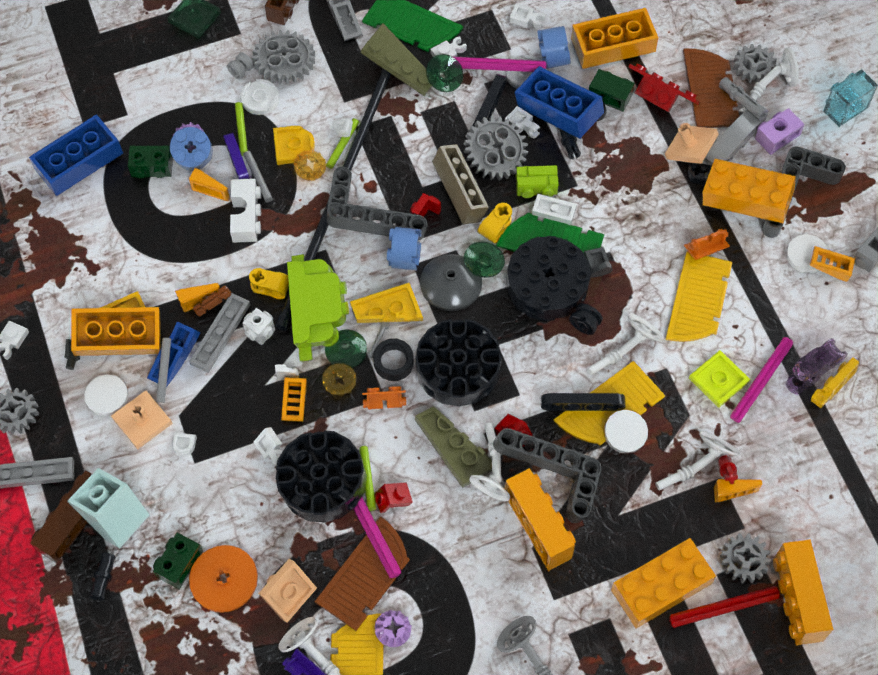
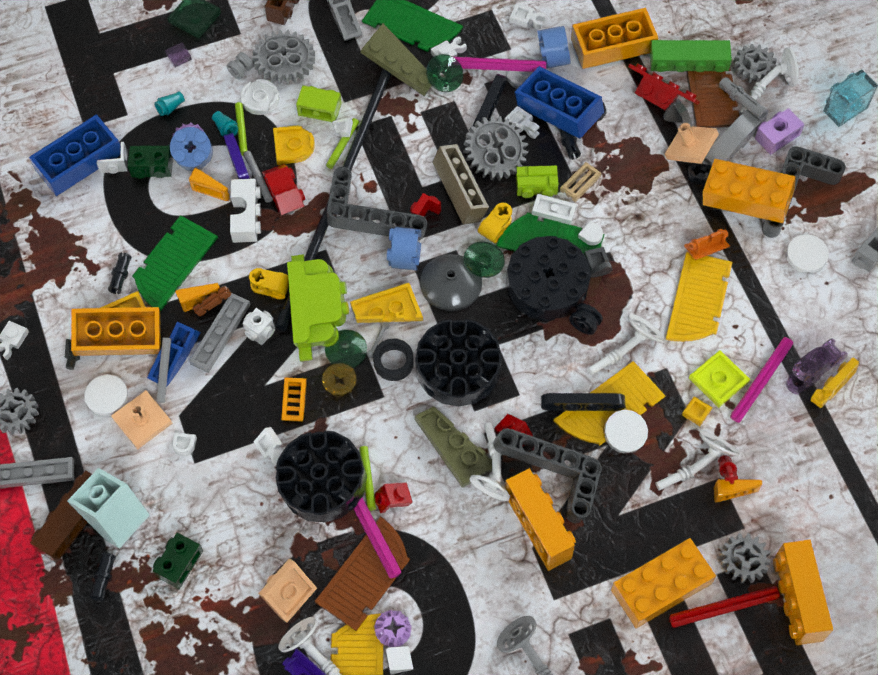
(114, 165): none -> white bracket
(119, 273): none -> black pin
(167, 104): none -> teal cone
(172, 261): none -> green piece
(178, 55): none -> clear purple tile
(218, 595): orange piece -> none
(224, 124): none -> teal cone
(282, 372): white tile -> none
(283, 189): none -> red brick
(306, 172): clear yellow gear -> none
(318, 103): none -> lime brick
(375, 398): orange hinge -> none
(399, 659): none -> white slope
(571, 192): none -> tan tile
(591, 234): none -> white tile
(614, 90): dark green brick -> none
(677, 113): none -> dark grey tile
(690, 55): none -> bright green brick
(697, 411): none -> yellow tile
(841, 260): light orange slope -> none

